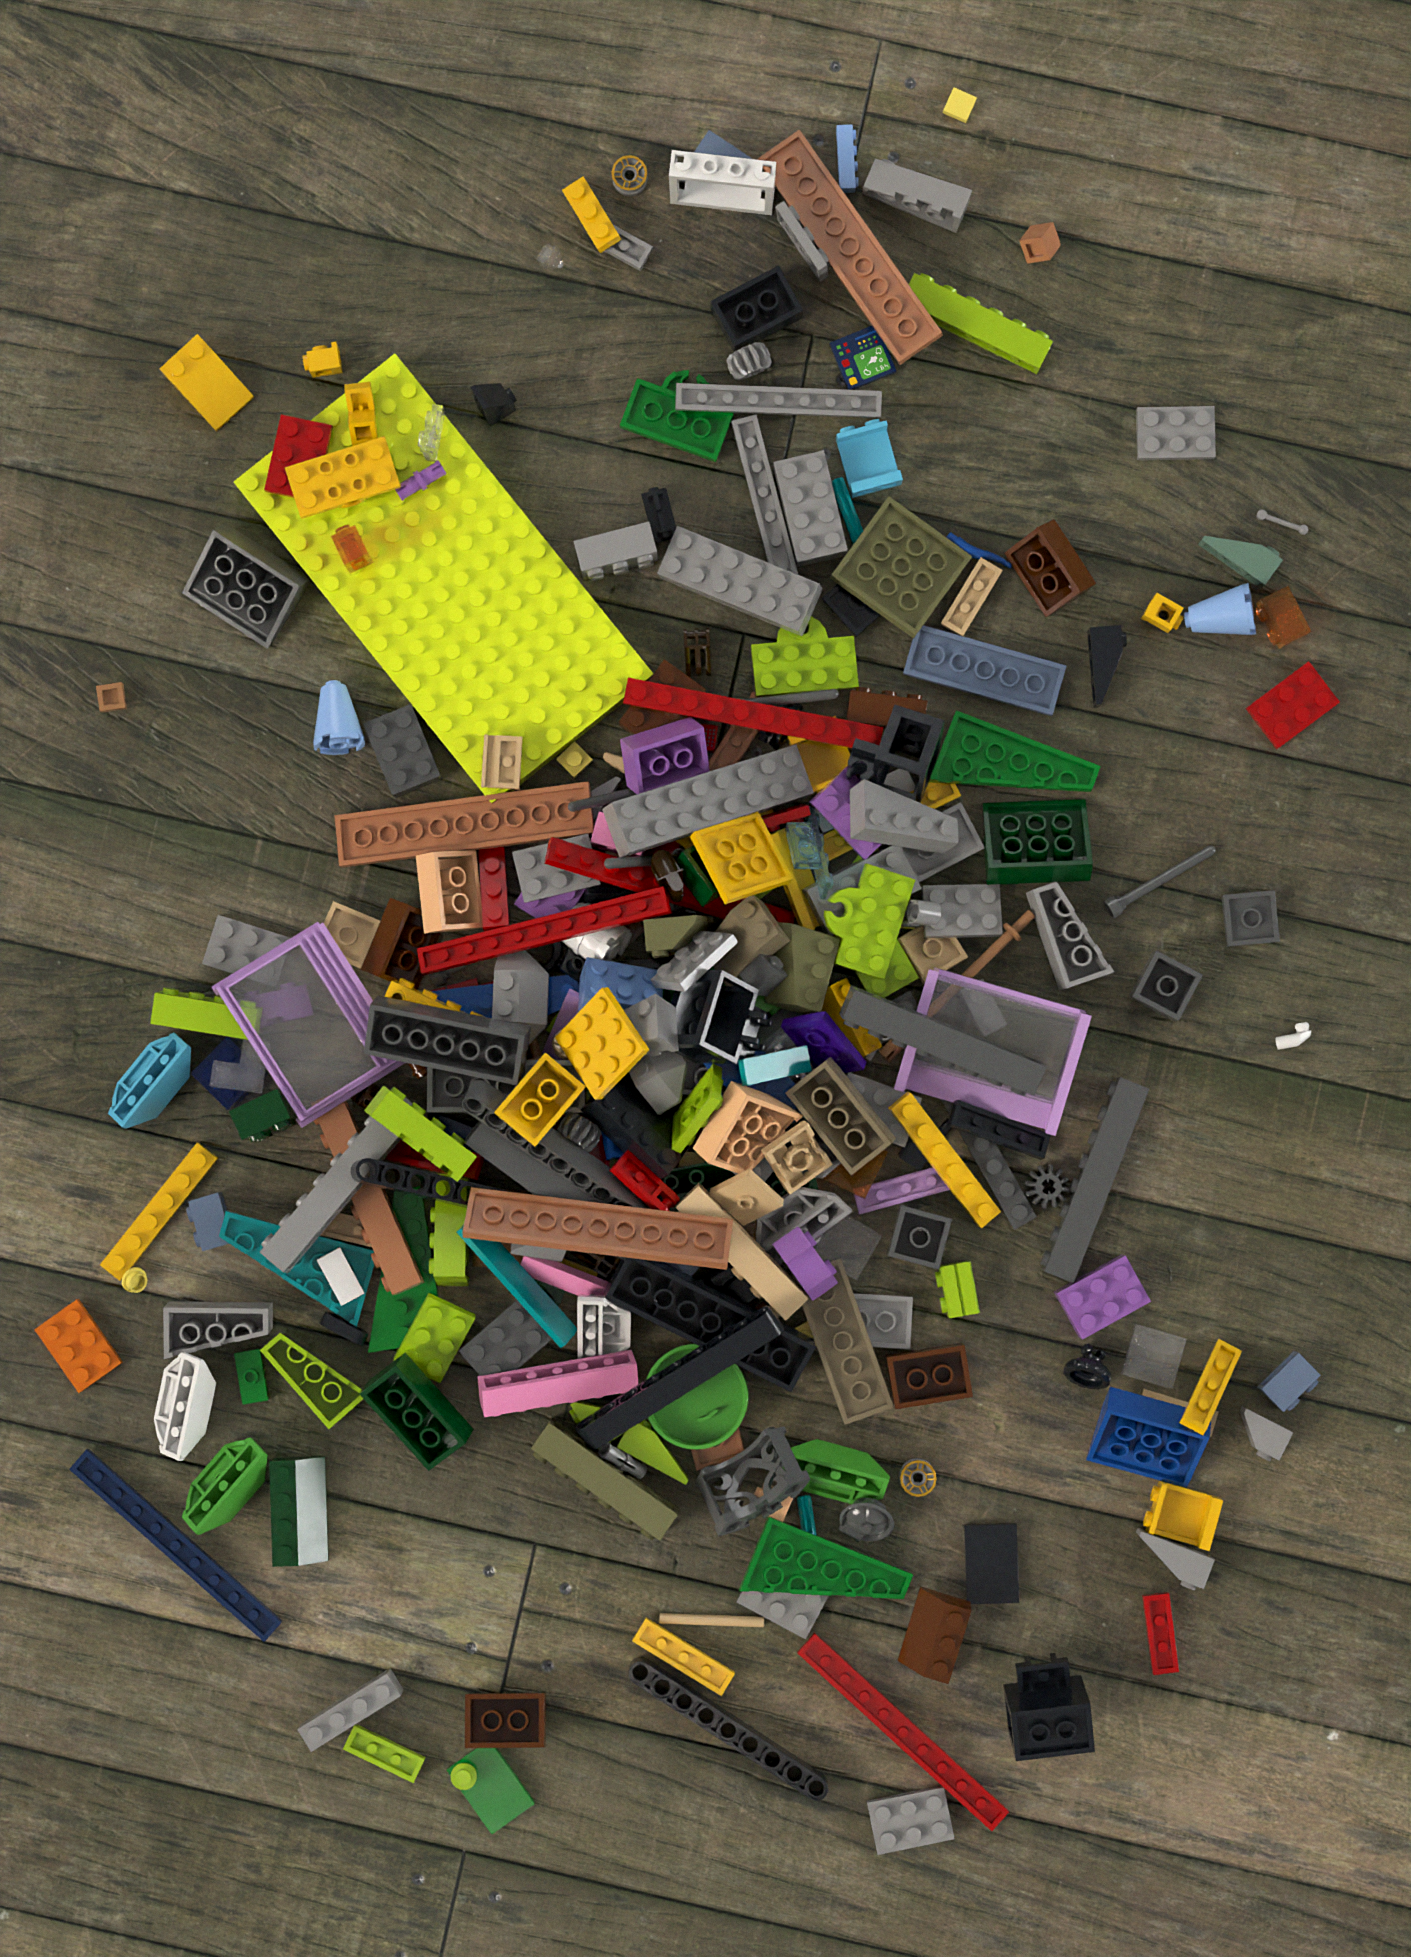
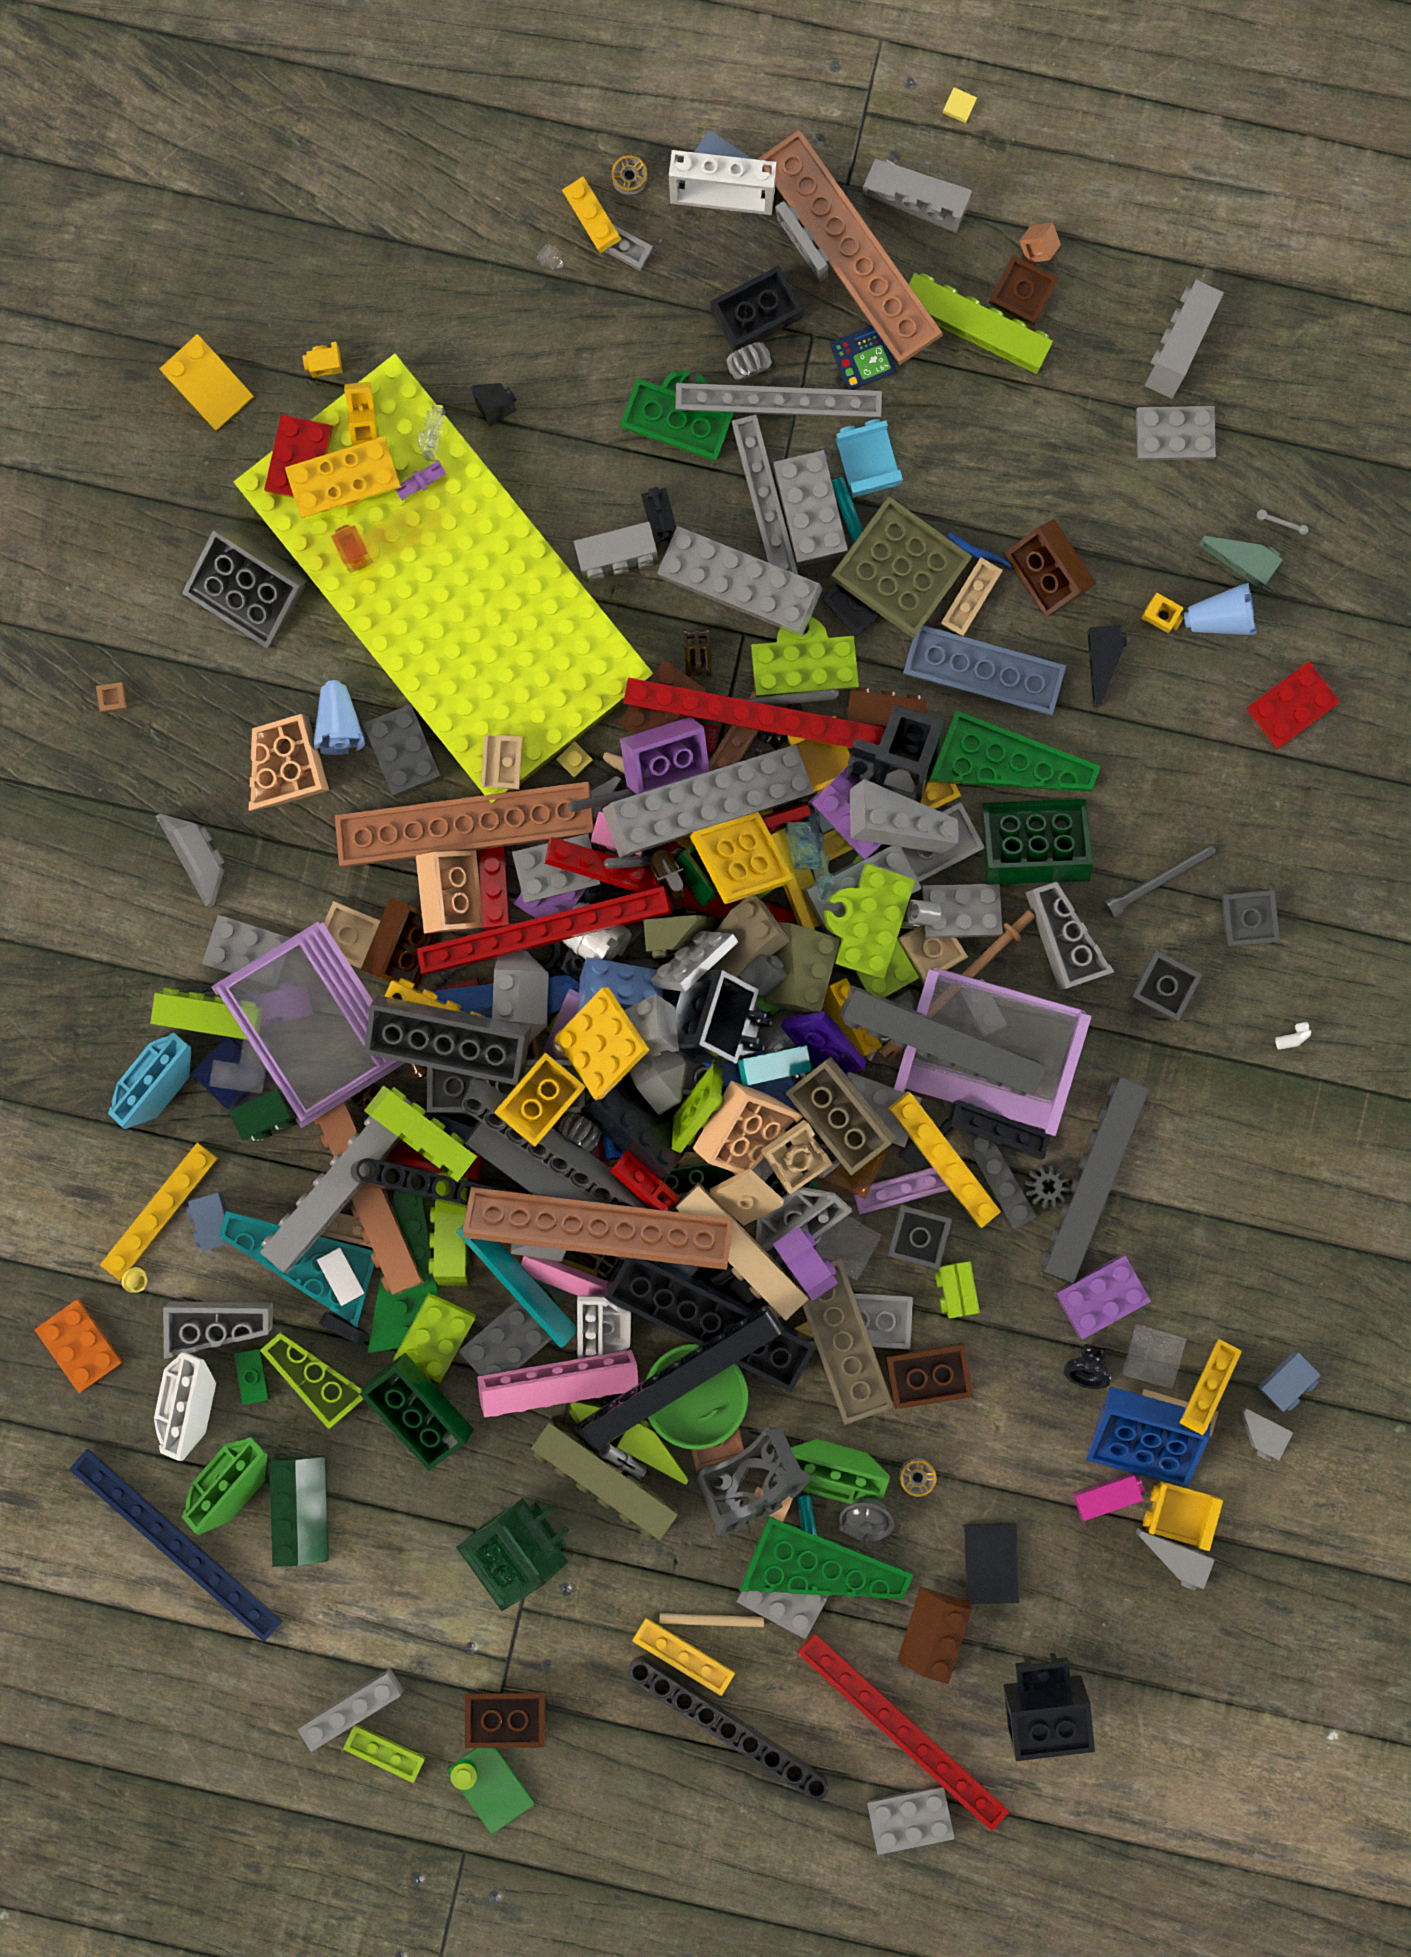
(196, 855): none -> light grey wedge
(285, 763): none -> light nougat wedge
(515, 1552): none -> clear green piece
(845, 158): light blue piece -> none
(1023, 290): none -> reddish brown plate
(1108, 1496): none -> dark pink brick
(1160, 1633): red plate -> none
(1184, 338): none -> light grey wedge
(1282, 617): clear orange brick -> none

